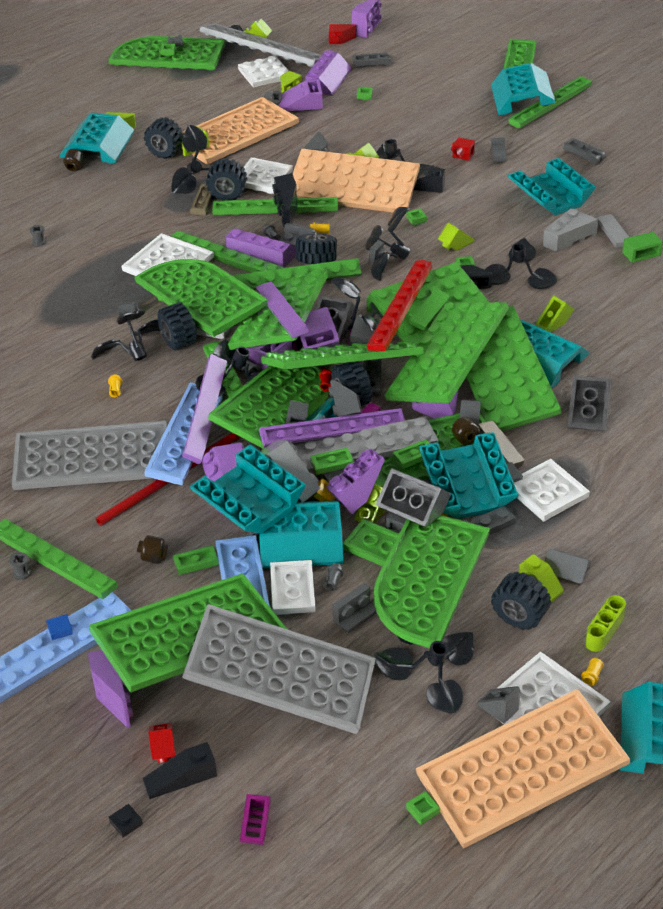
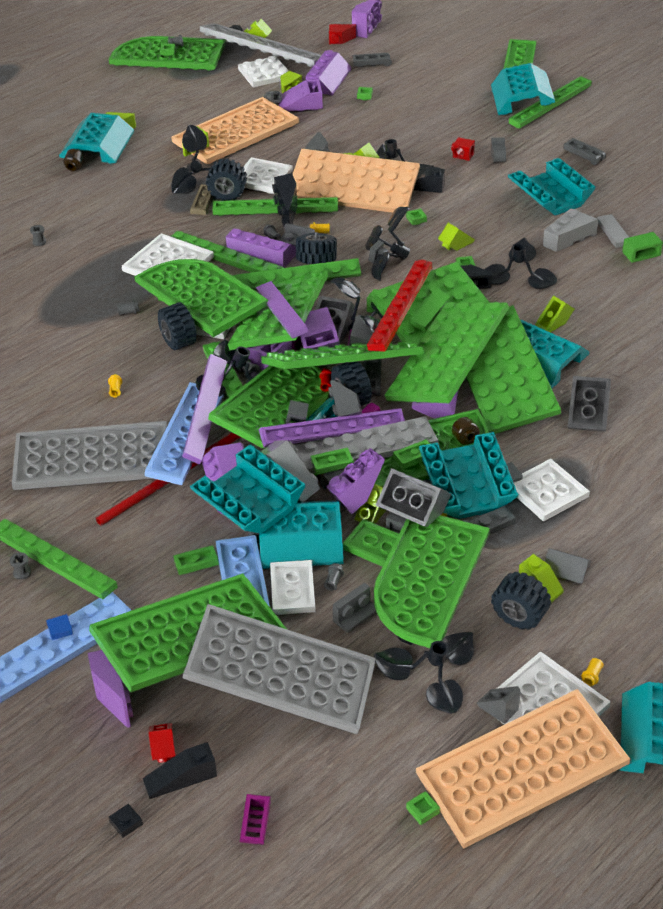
(136, 347): black plant -> none
(152, 549): dark brown head -> none
(163, 138): black wheel -> none
(323, 493): yellow plate -> none
(471, 410): dark grey slope -> none
(508, 450): tile -> none
(605, 623): lime beam -> none

